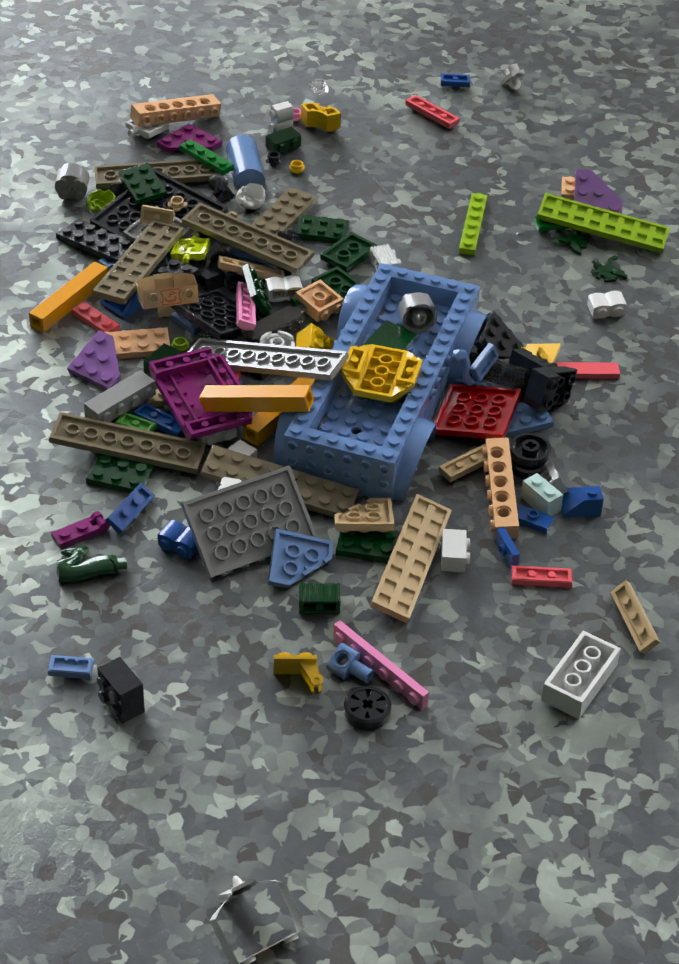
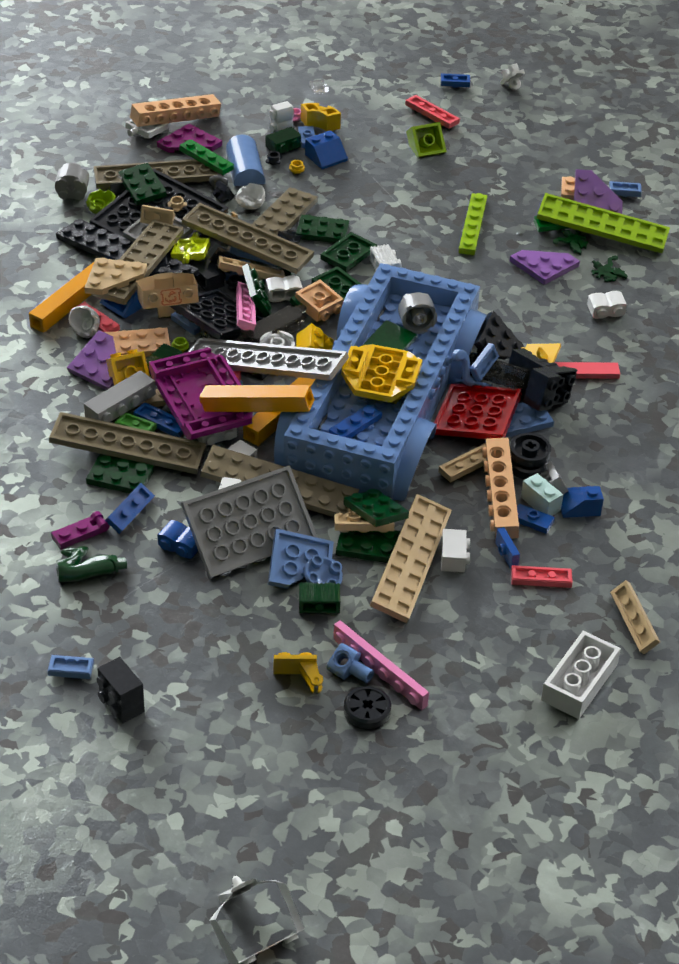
(84, 321): none -> white hair
(113, 274): none -> tan plate
(126, 365): none -> yellow plate
(306, 132): none -> medium blue plate
(323, 570): none -> medium blue dish
(325, 150): none -> blue slope
(357, 422): none -> blue plate
(376, 507): none -> dark green plate
(426, 139): none -> lime slope
(544, 265): none -> medium lavender plate
(626, 189): none -> medium blue plate

